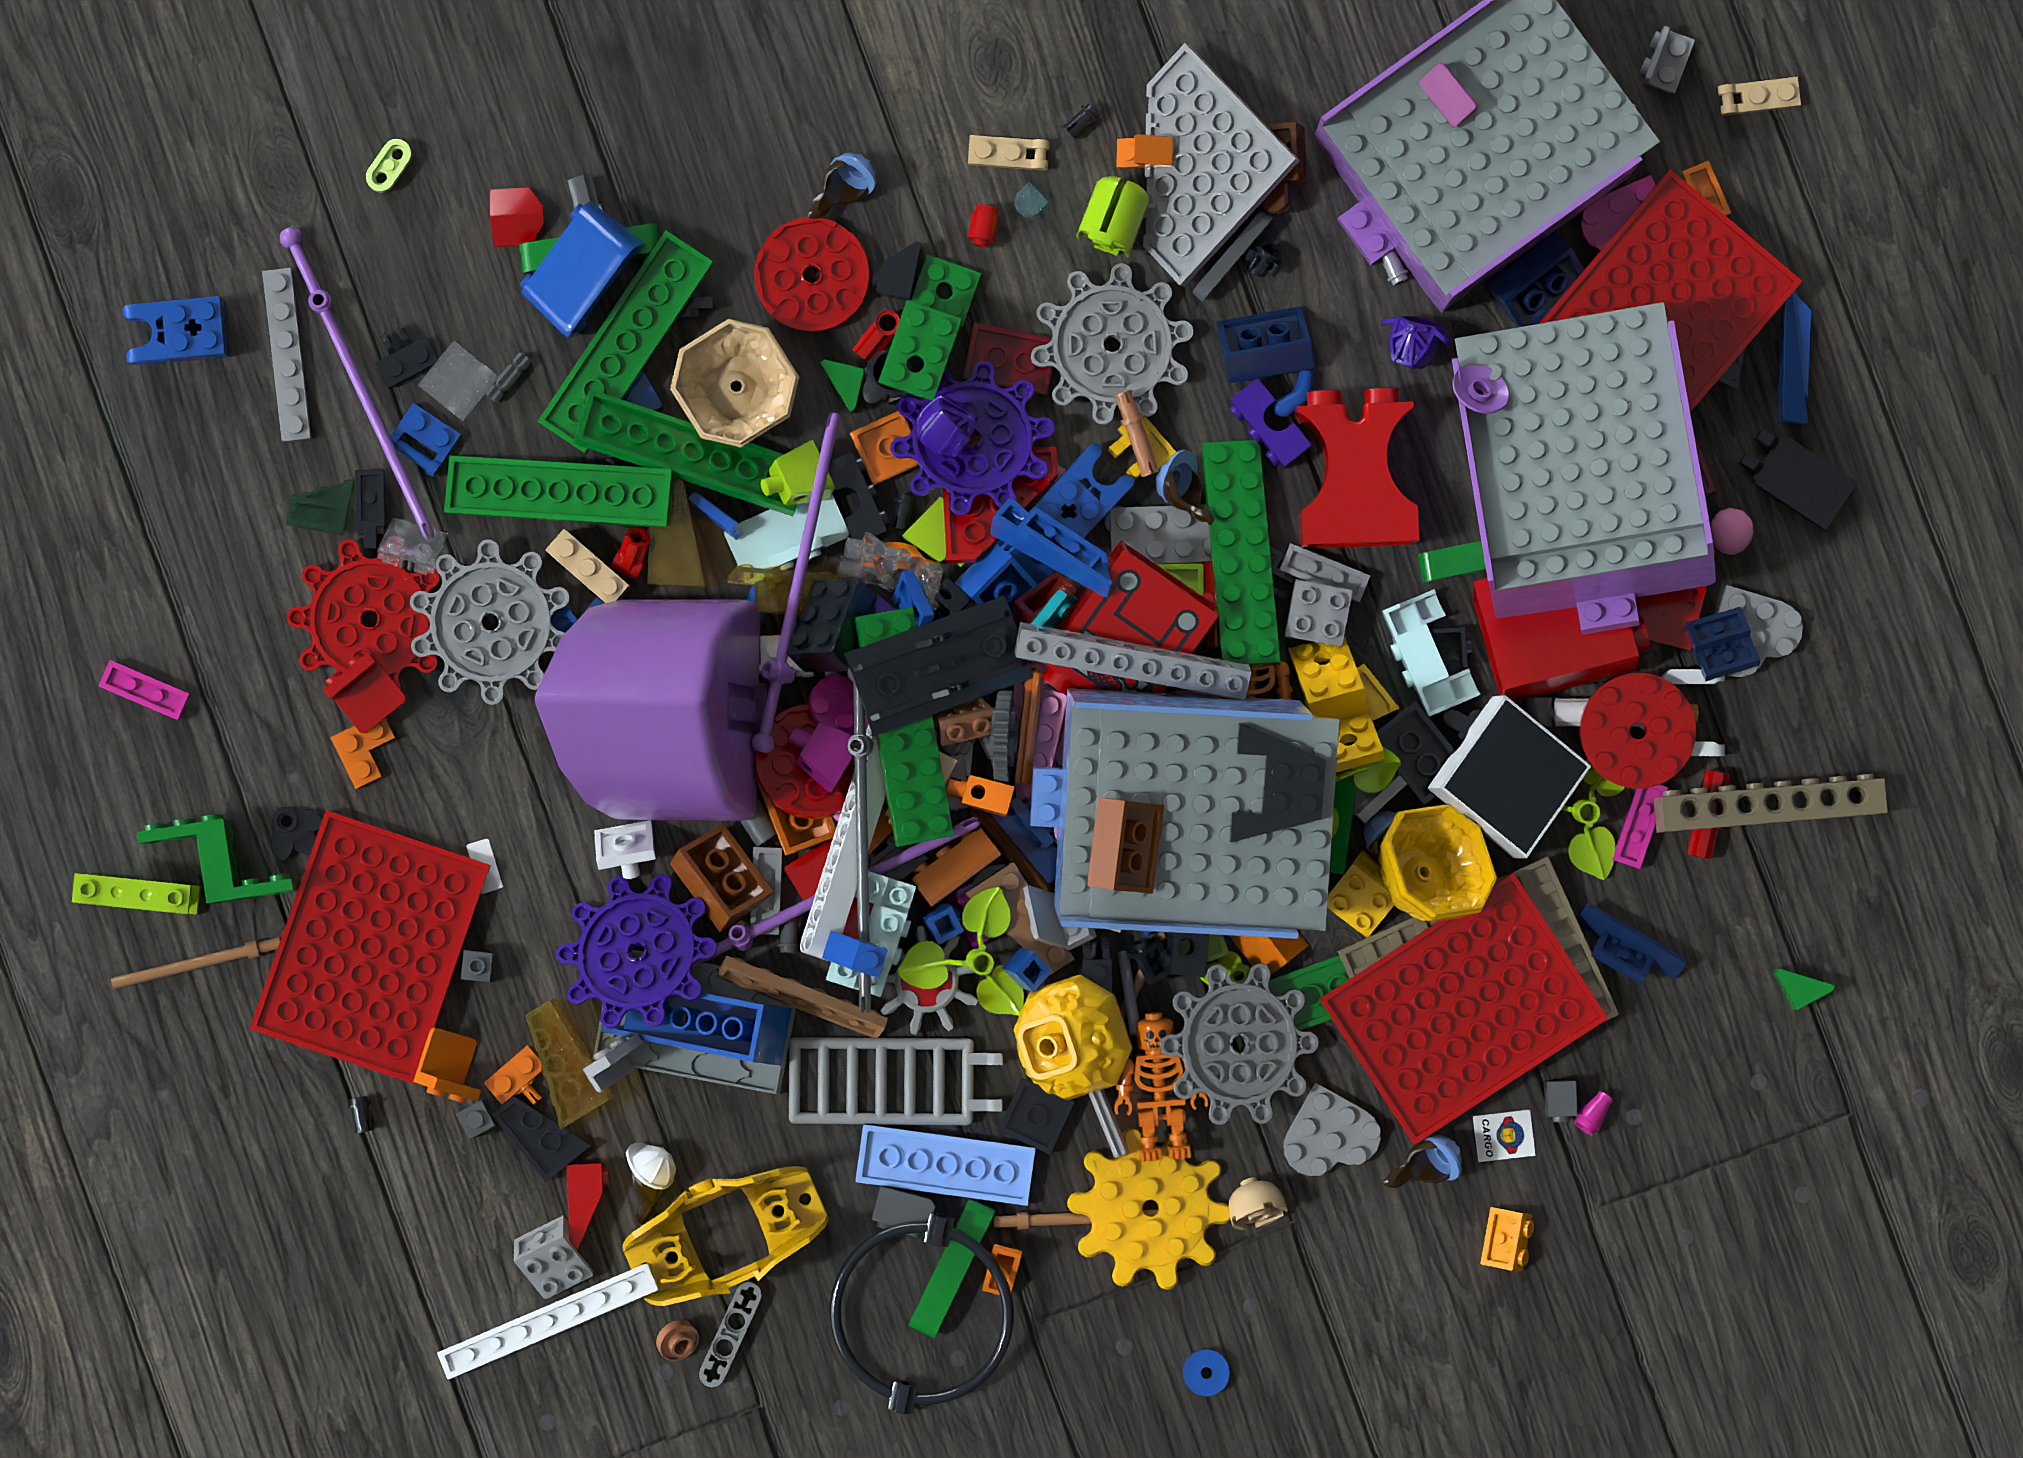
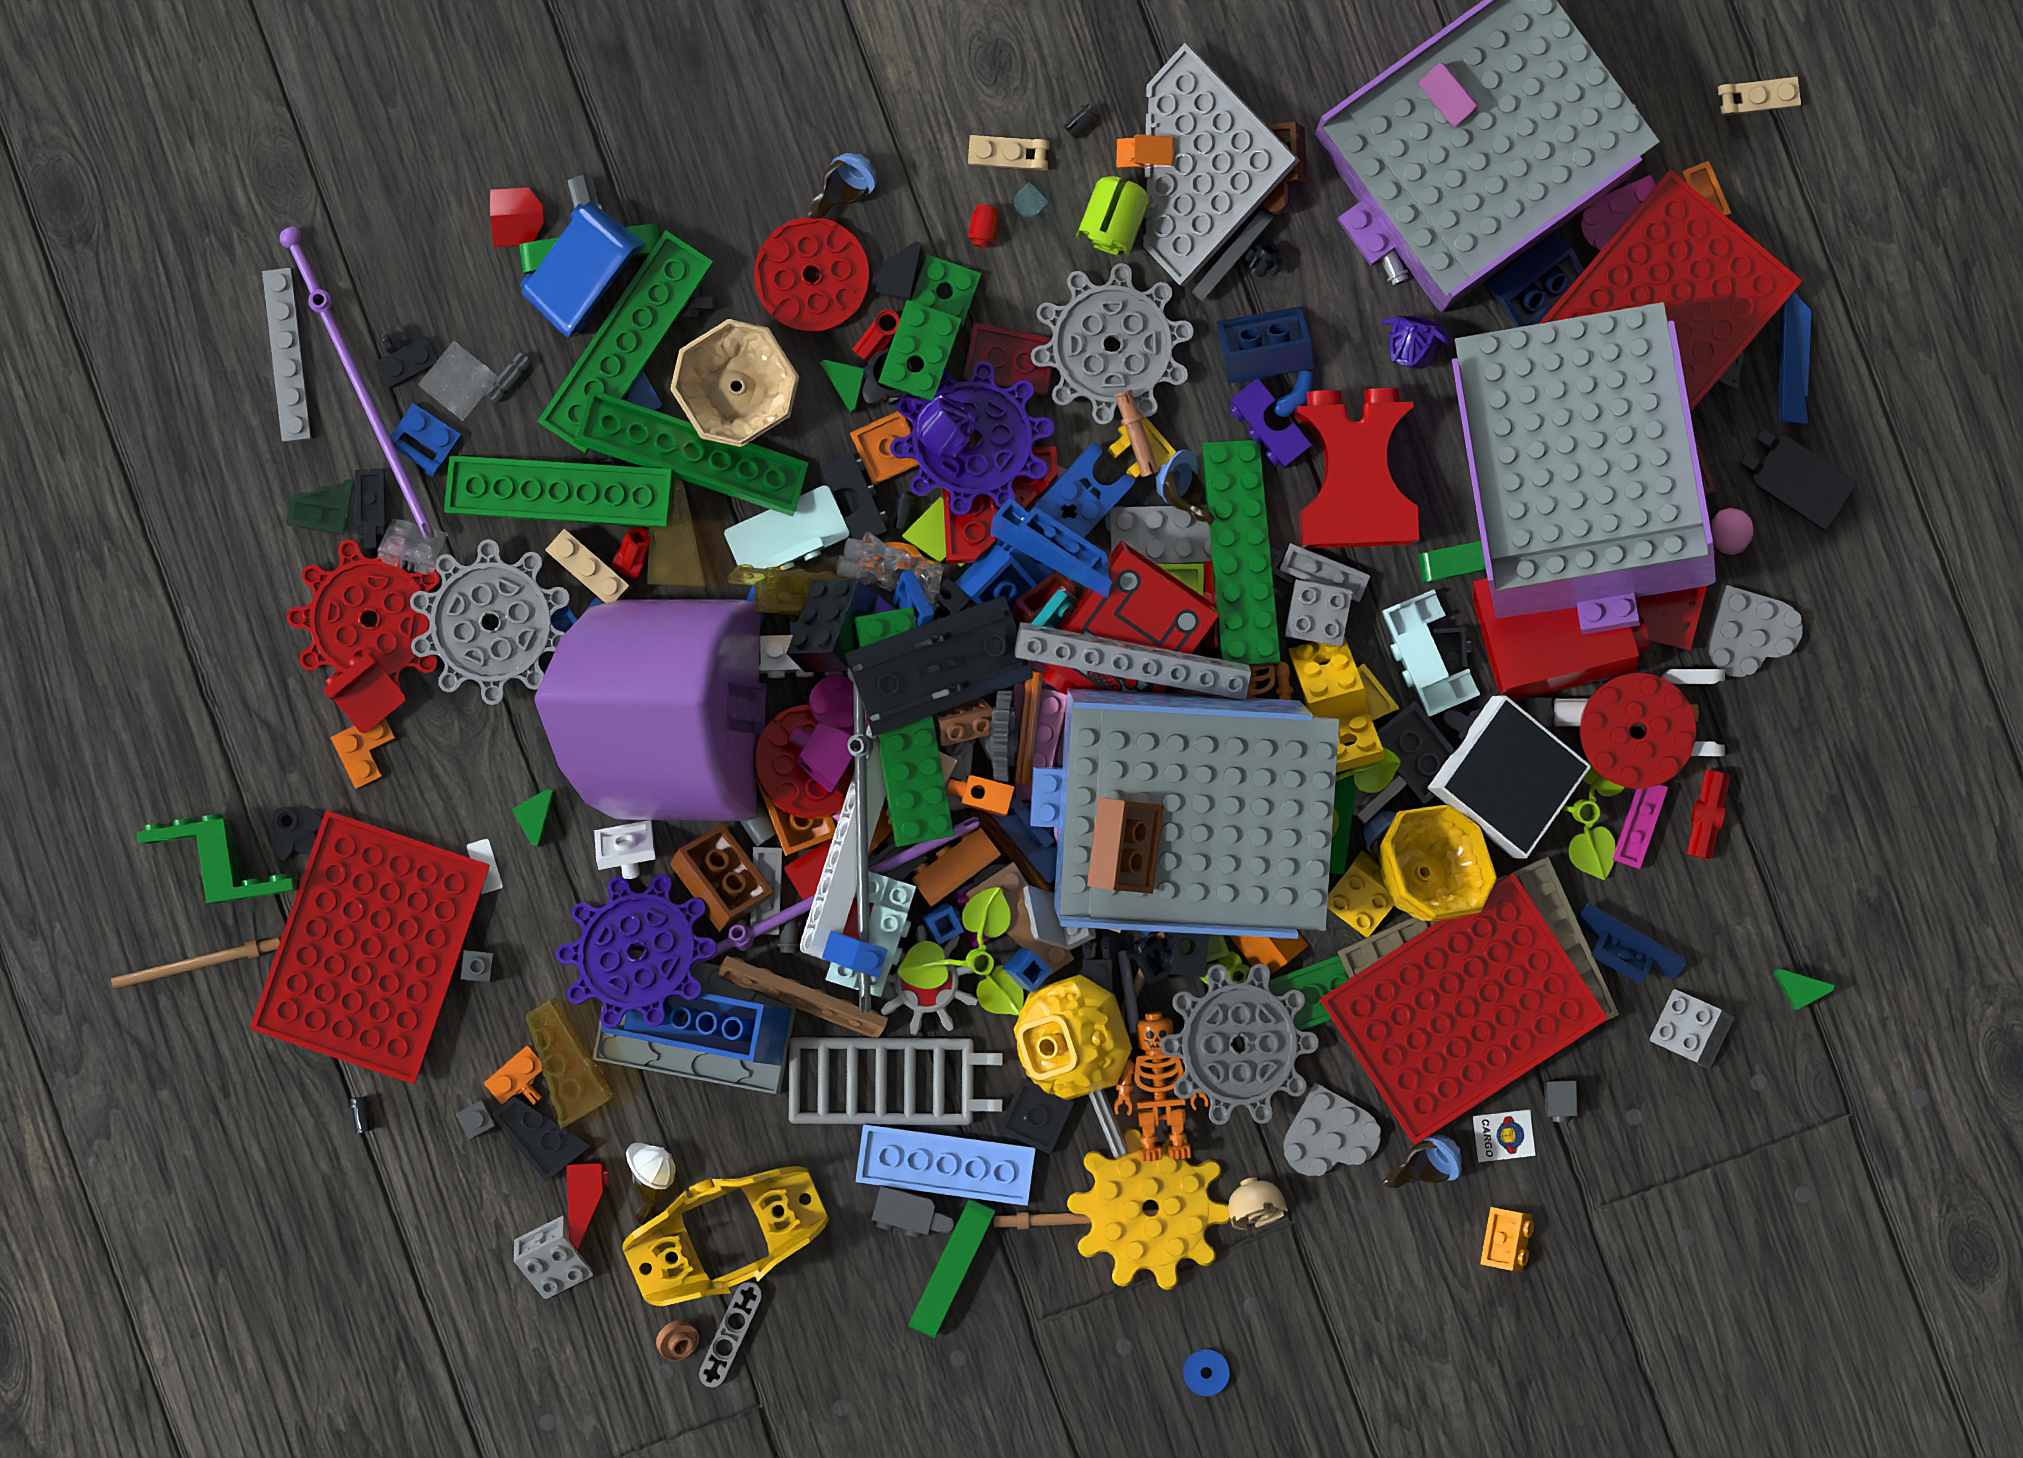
(136, 894): lime fence -> none
(144, 690): dark pink plate -> none
(171, 330): blue brick -> none
(387, 165): yellowish green plate -> none
(446, 1065): orange bracket -> none
(534, 815): none -> green slope
(548, 1321): white plate -> none
(612, 1064): light grey bracket -> none
(715, 515): blue tile -> none
(778, 670): medium lavender bar -> none
(795, 475): lime torso -> none
(904, 1393): black piece -> none
(1008, 1261): orange slope -> none
(1290, 787): black wing -> none
(1479, 390): medium lavender dish -> none
(1593, 1113): dark pink cone -> none
(1667, 61): light grey bracket -> none
(1691, 1028): none -> light grey bracket
(1722, 643): dark blue slope -> none
(1870, 802): dark tan brick -> none

